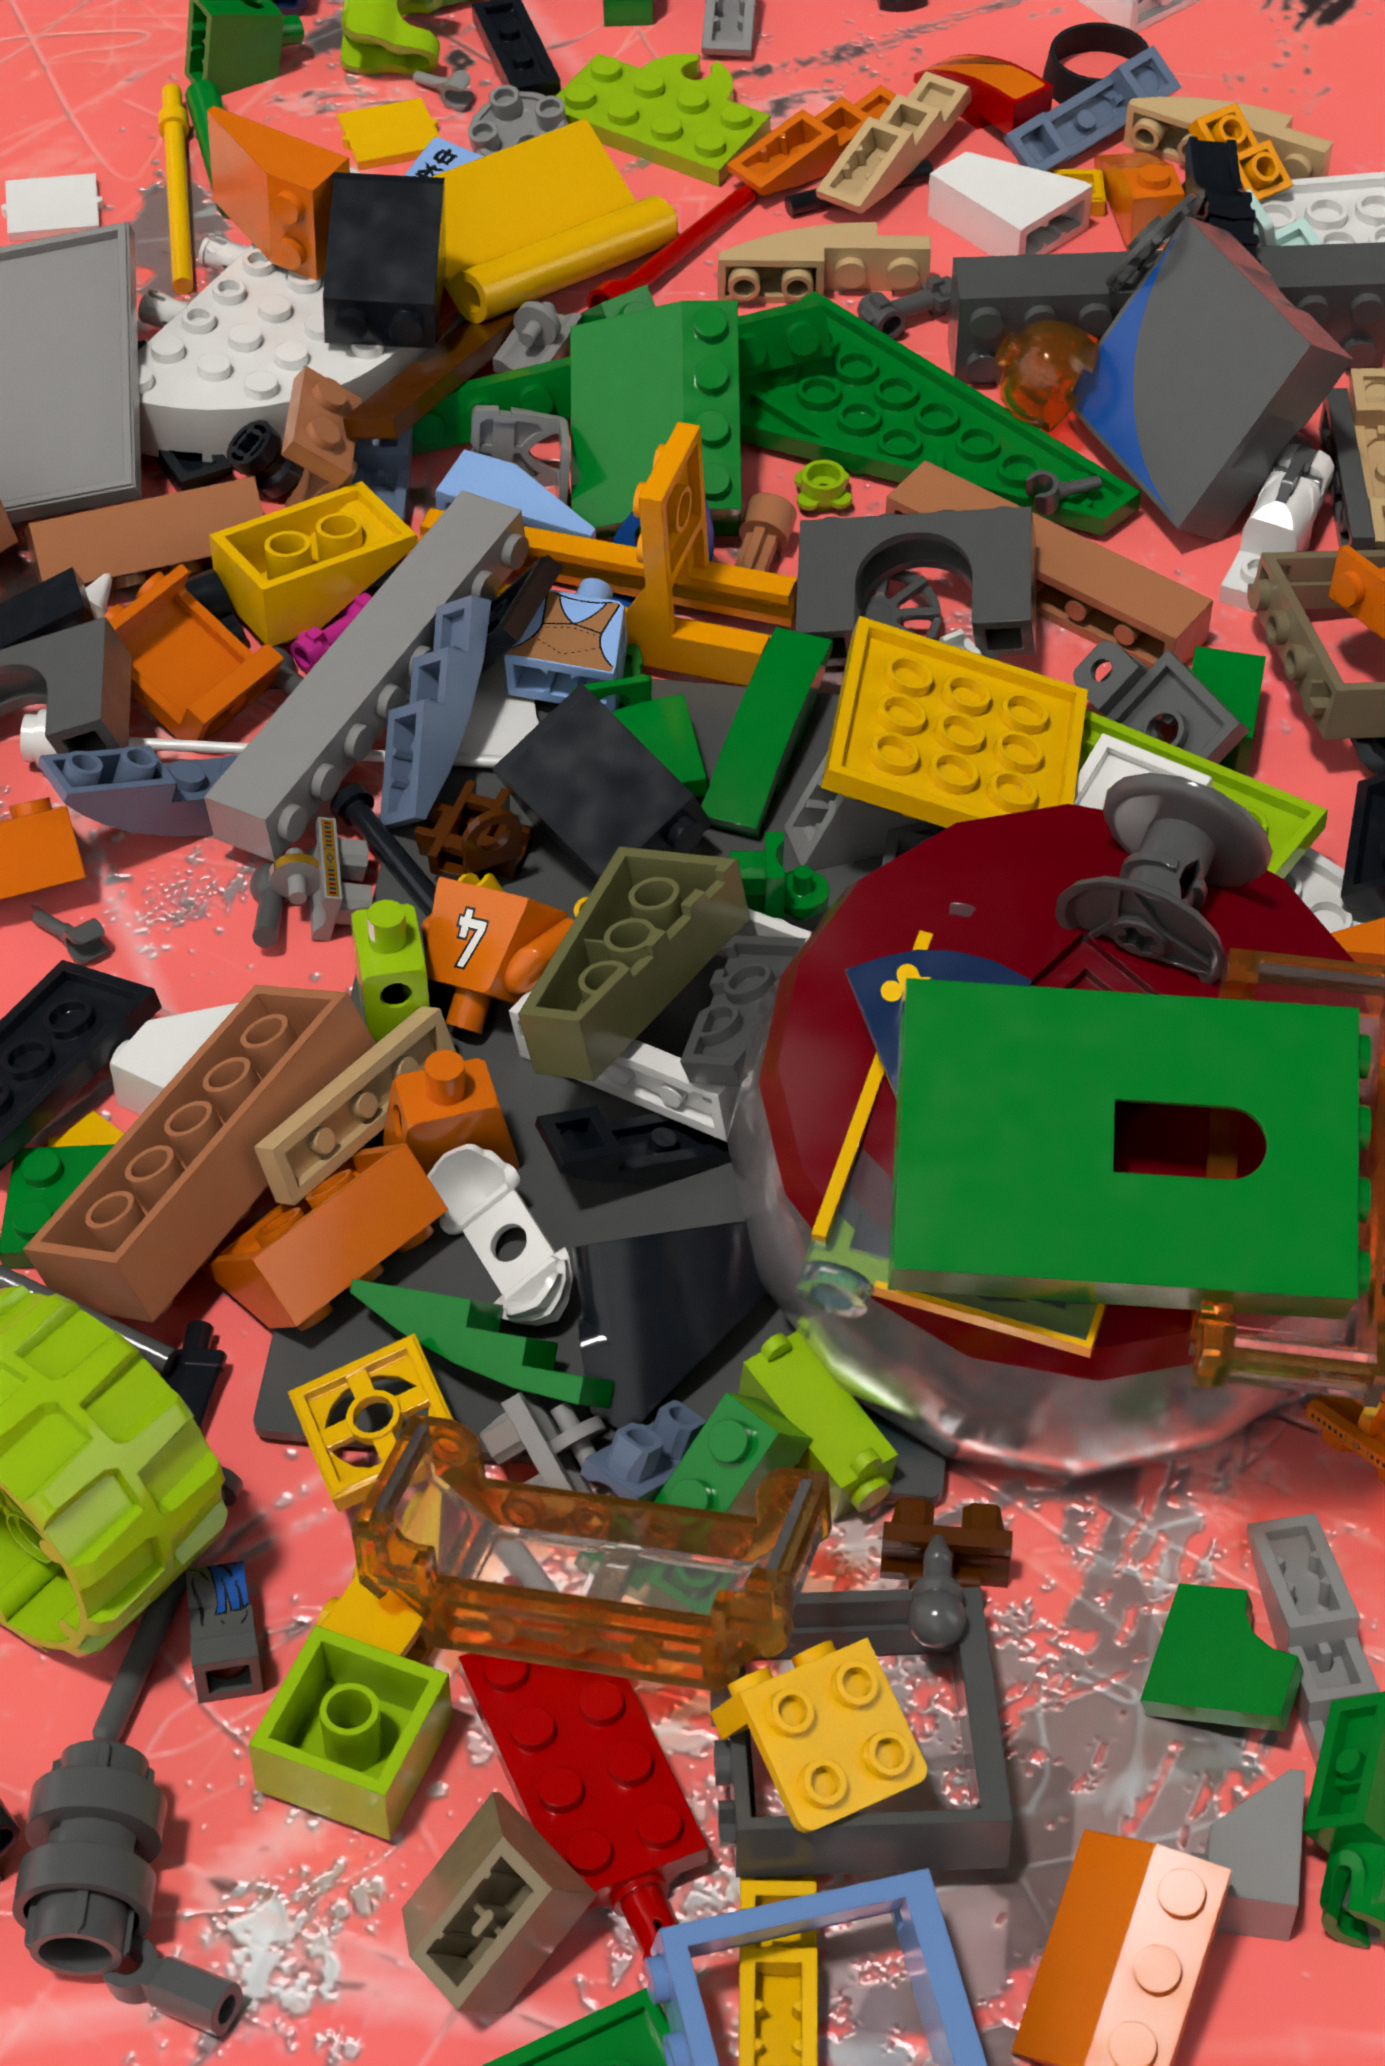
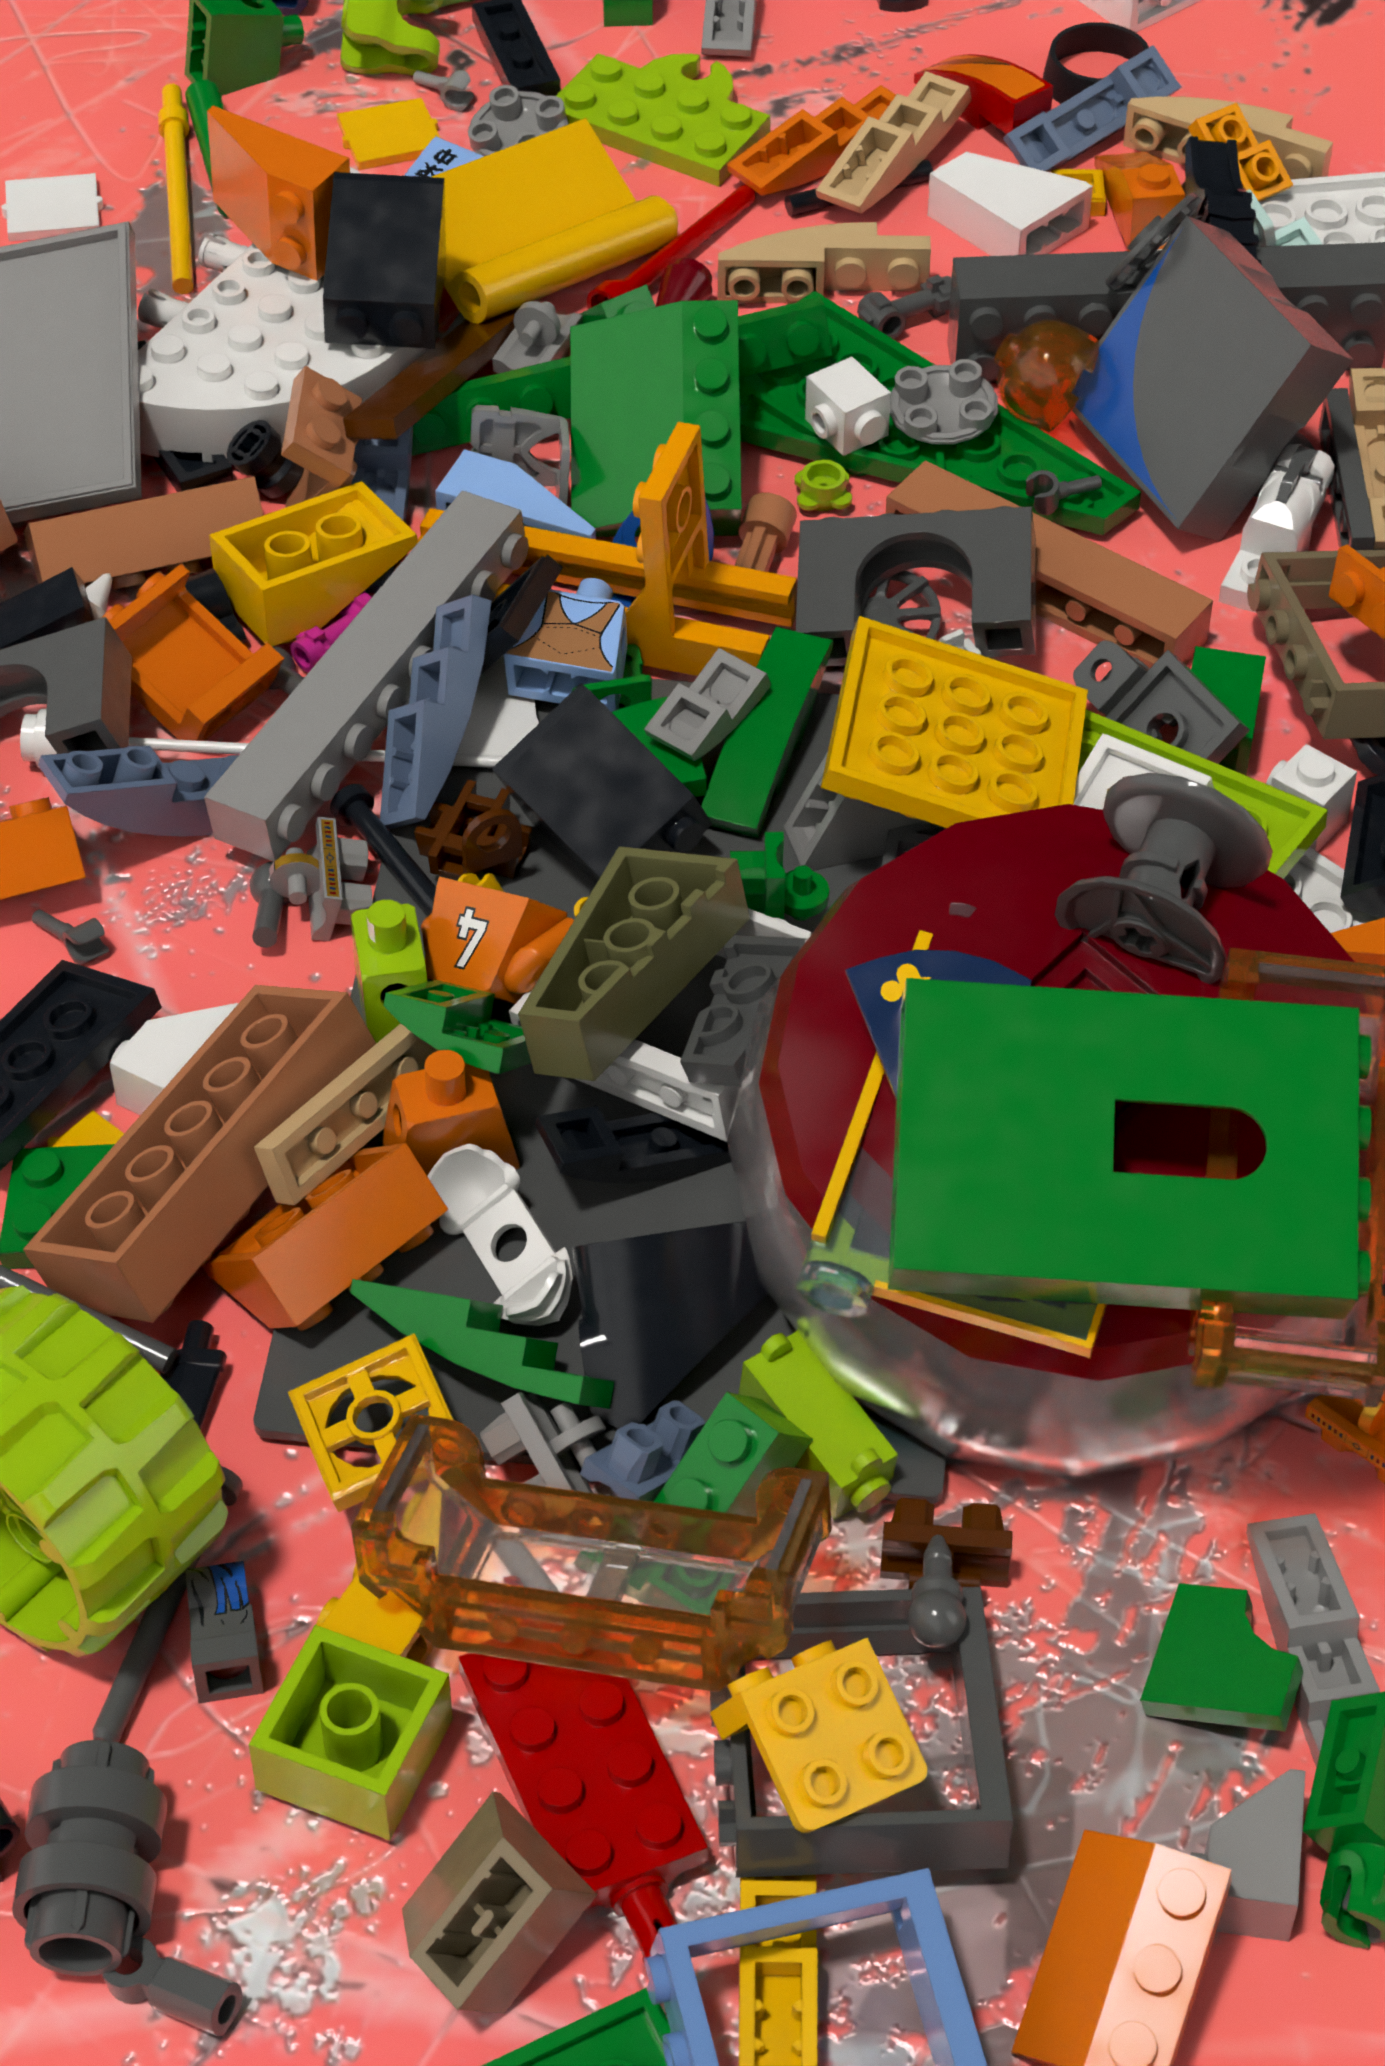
(460, 1021): none -> green slope
(685, 281): none -> dark red cone
(711, 708): none -> light grey slope
(847, 406): none -> white brick
(943, 402): none -> light grey dish
(1319, 781): none -> white brick

